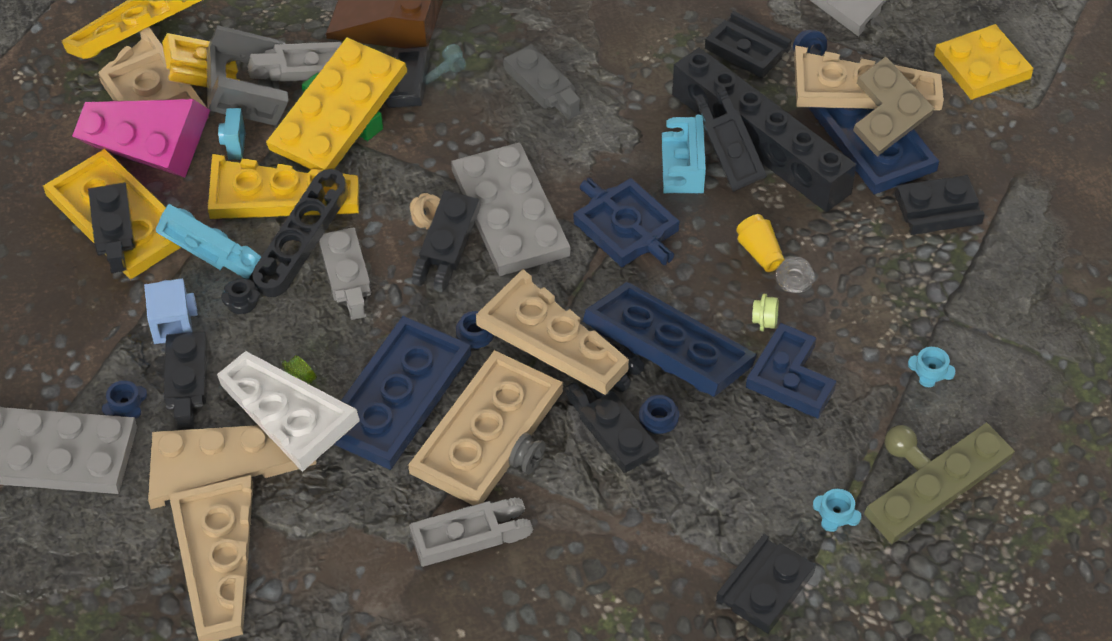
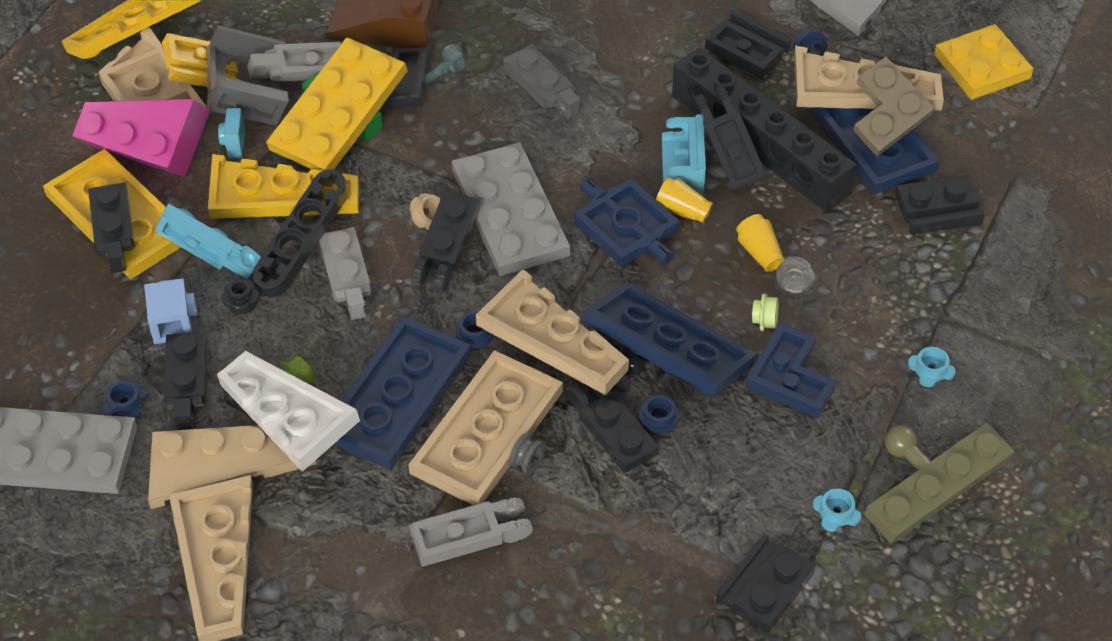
(683, 200): none -> yellow cone

